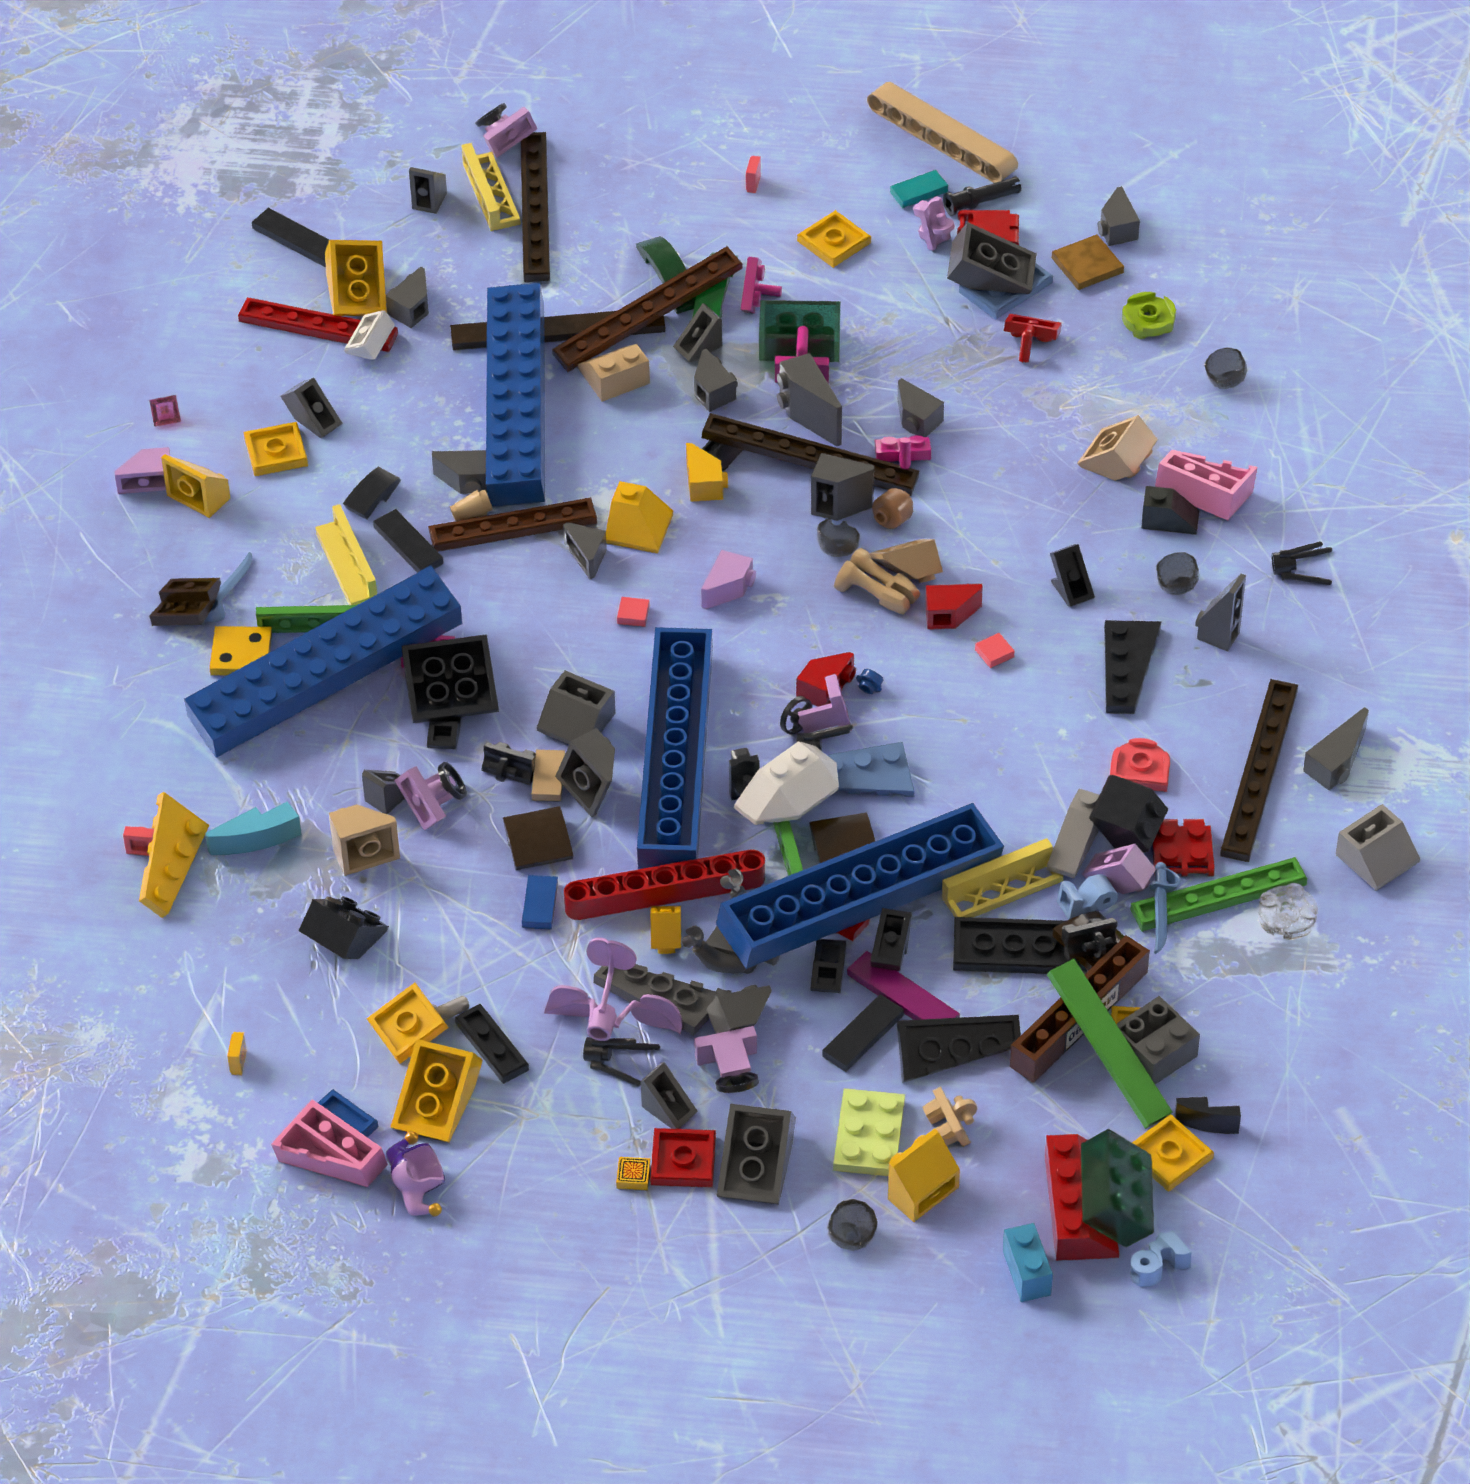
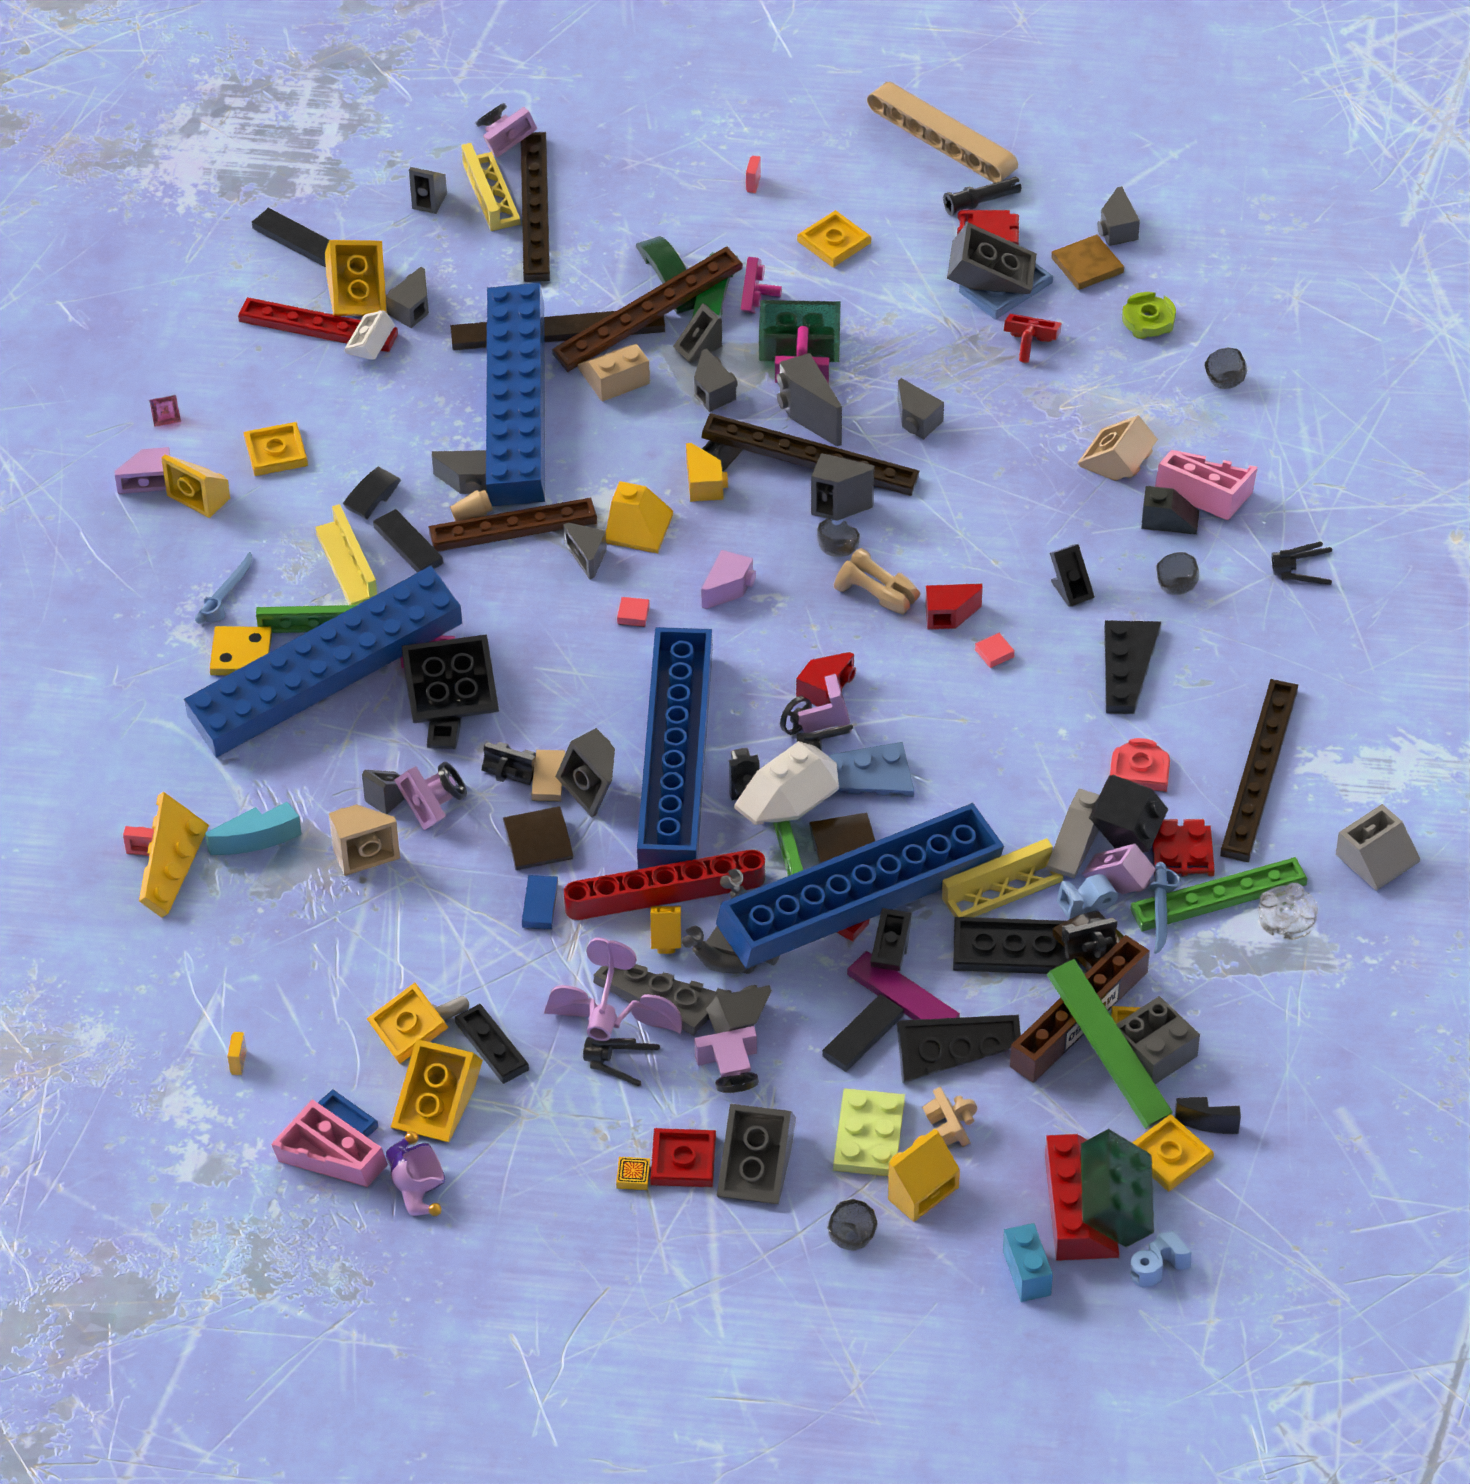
(185, 601): dark brown slope -> none
(311, 407): dark grey slope -> none
(342, 926): black slope -> none
(576, 708): dark grey slope -> none
(665, 1098): dark grey slope -> none
(828, 965): black slope -> none
(869, 681): blue plate -> none
(892, 508): medium nougat head -> none
(903, 449): dark pink plate -> none
(913, 559): tan slope -> none
(919, 188): teal tile -> none
(935, 225): lavender hips -> none
(1222, 619): dark grey slope -> none
(1333, 756): dark grey slope -> none

